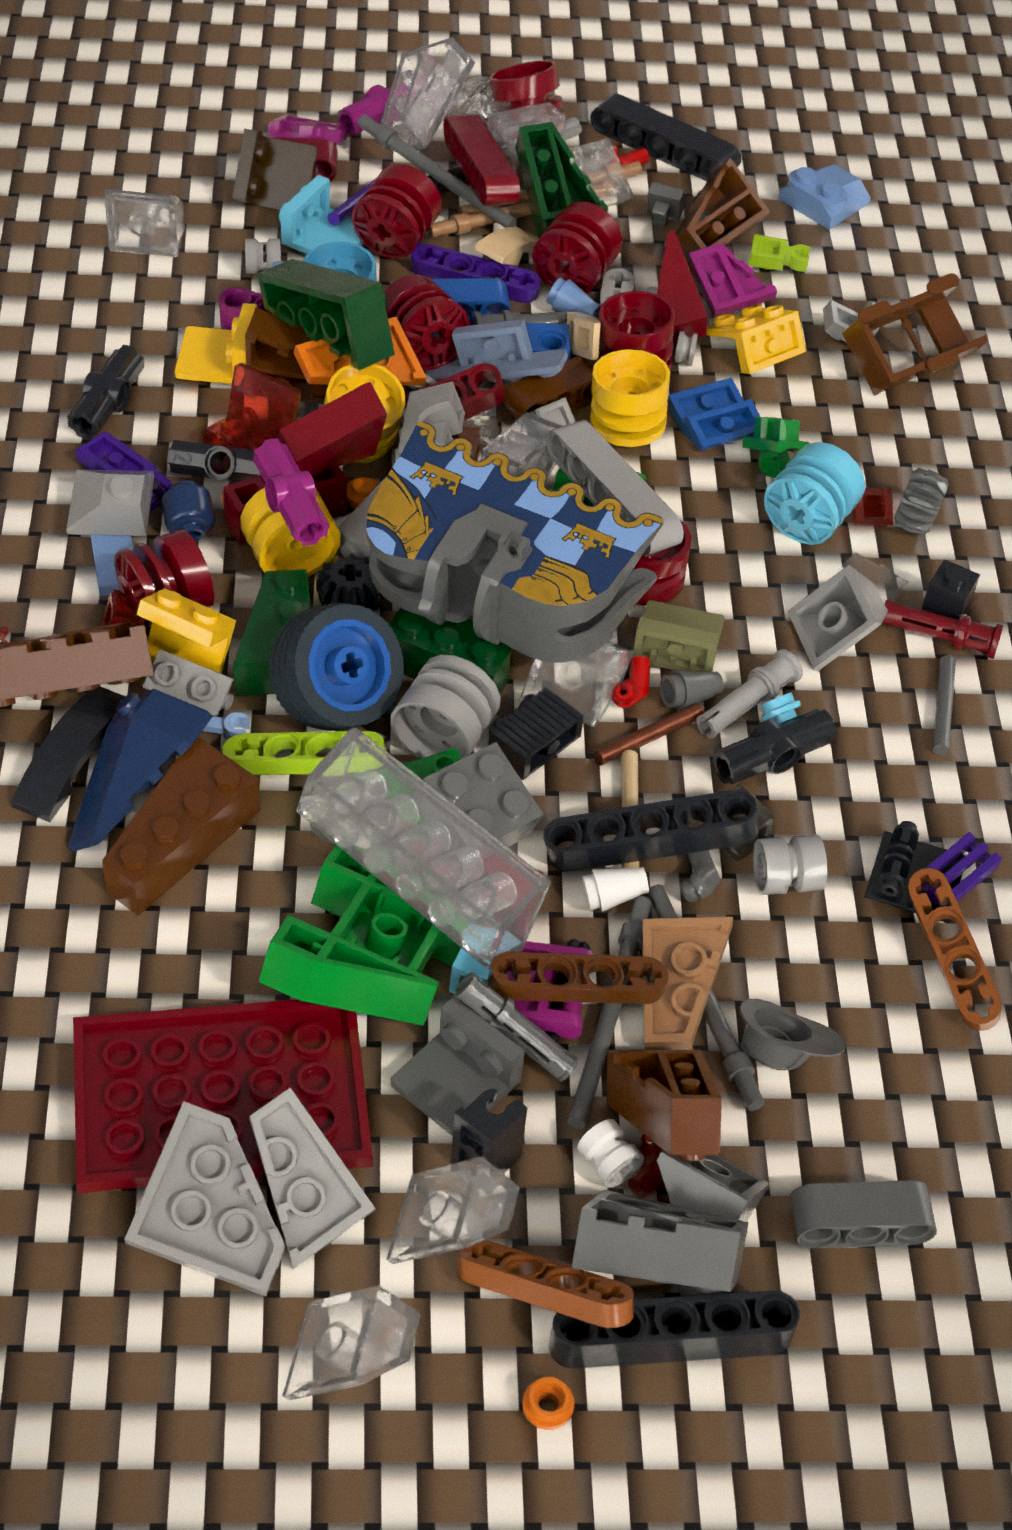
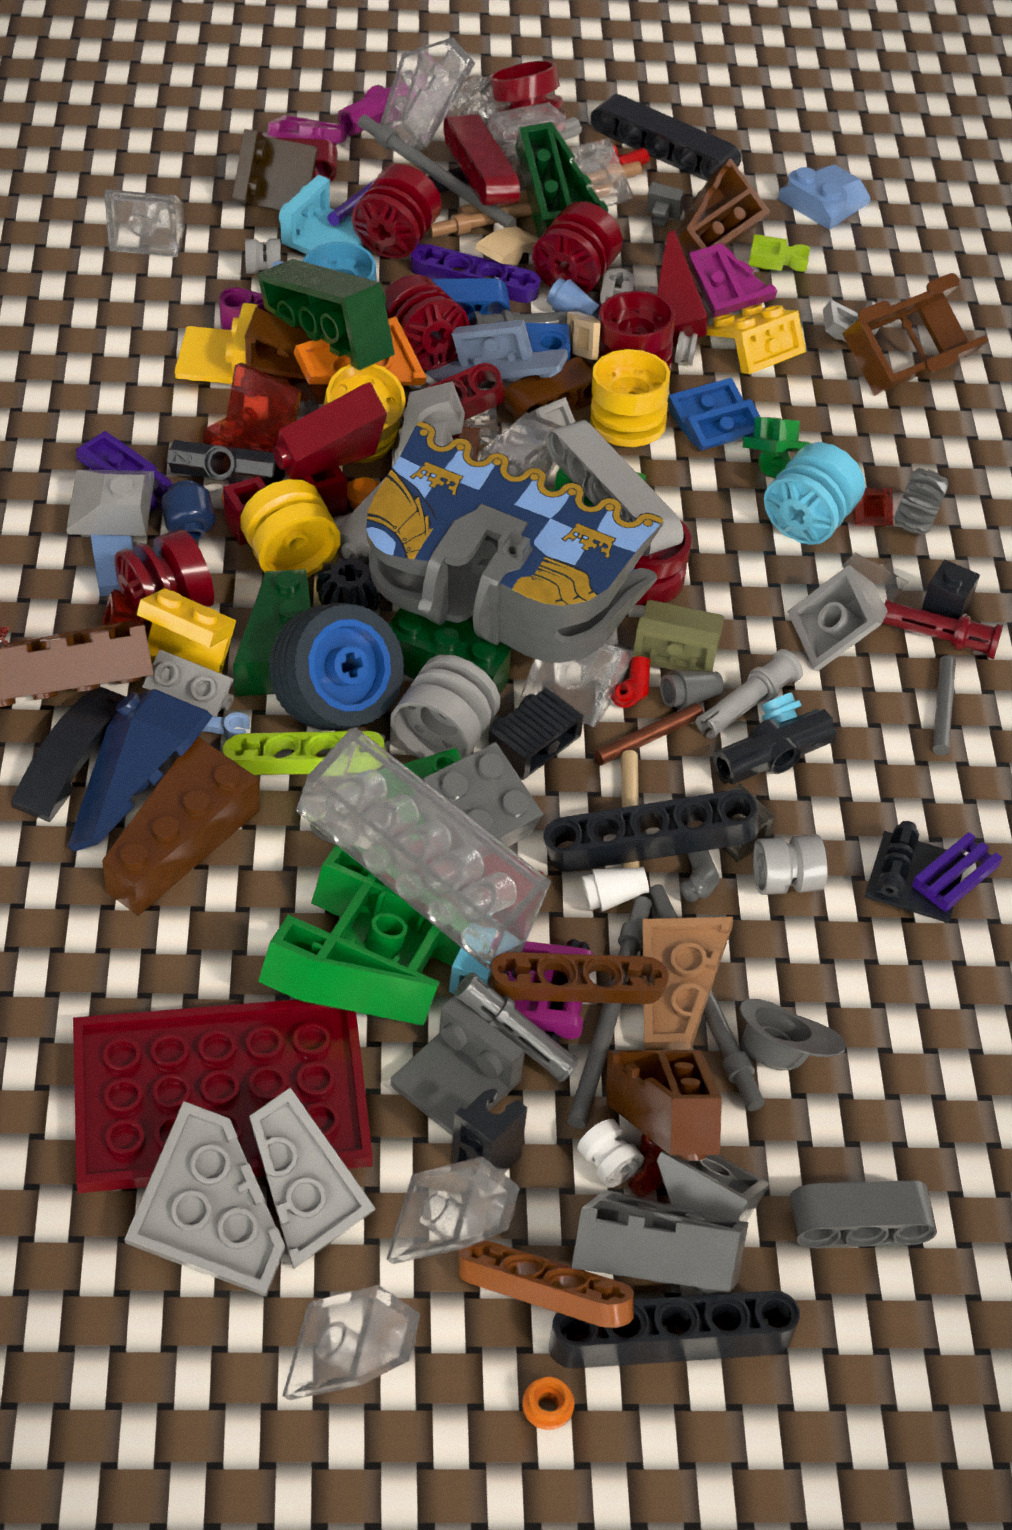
(105, 391): black piece -> none
(290, 492): magenta piece -> none
(949, 950): dark orange beam -> none

